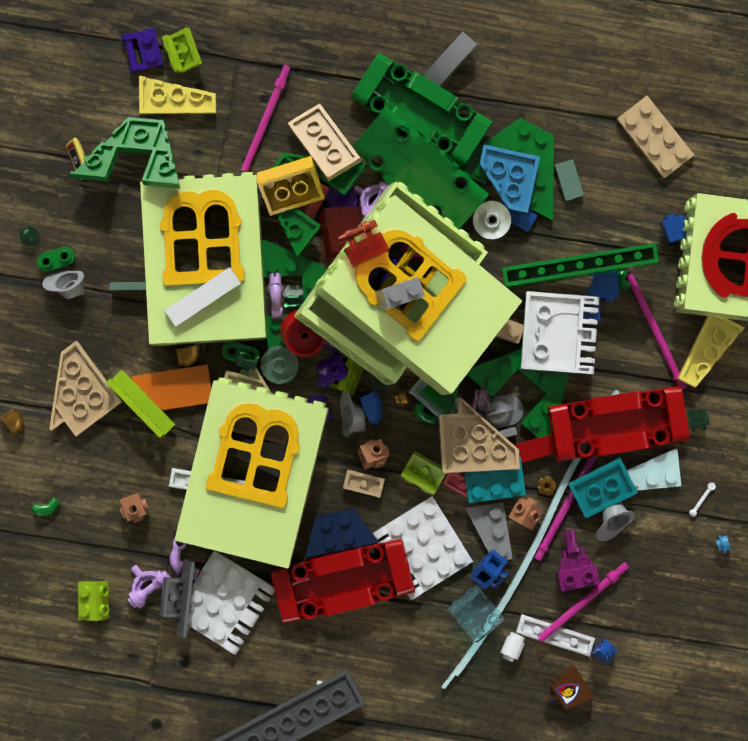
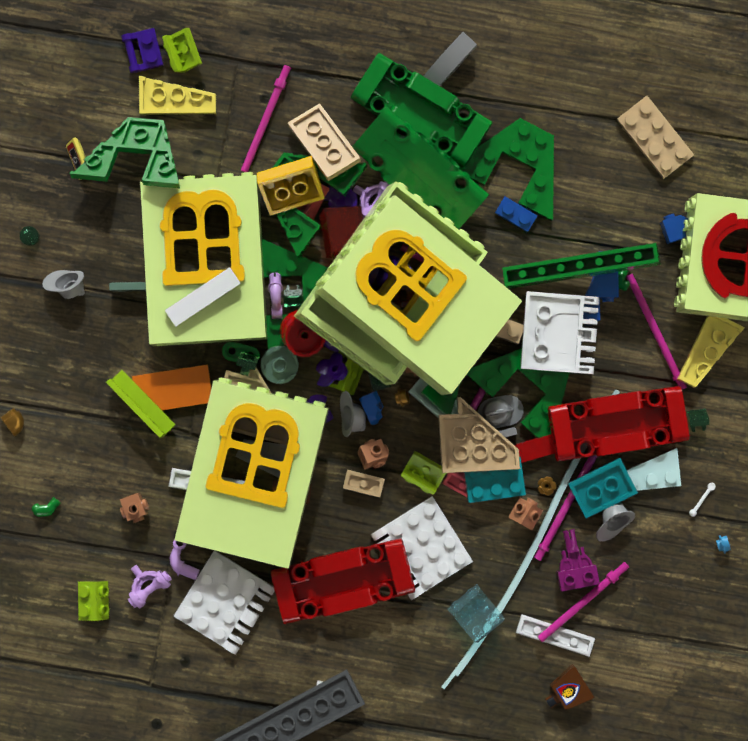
(56, 260): green plate -> none
(80, 392): tan wing -> none
(177, 598): dark grey bracket -> none
(188, 354): pearl gold piece -> none
(338, 532): dark blue wing -> none
(366, 249): clear red plate -> none
(400, 293): light grey brick -> none
(422, 416): green arm -> none
(481, 399): clear plate -> none
(482, 222): white dish -> none
(490, 570): blue brick -> none
(492, 527): light grey wing -> none
(511, 175): dark azure plate -> none
(512, 647): white brick -> none
(569, 180): sand green tile -> none
(604, 651): blue rock -> none

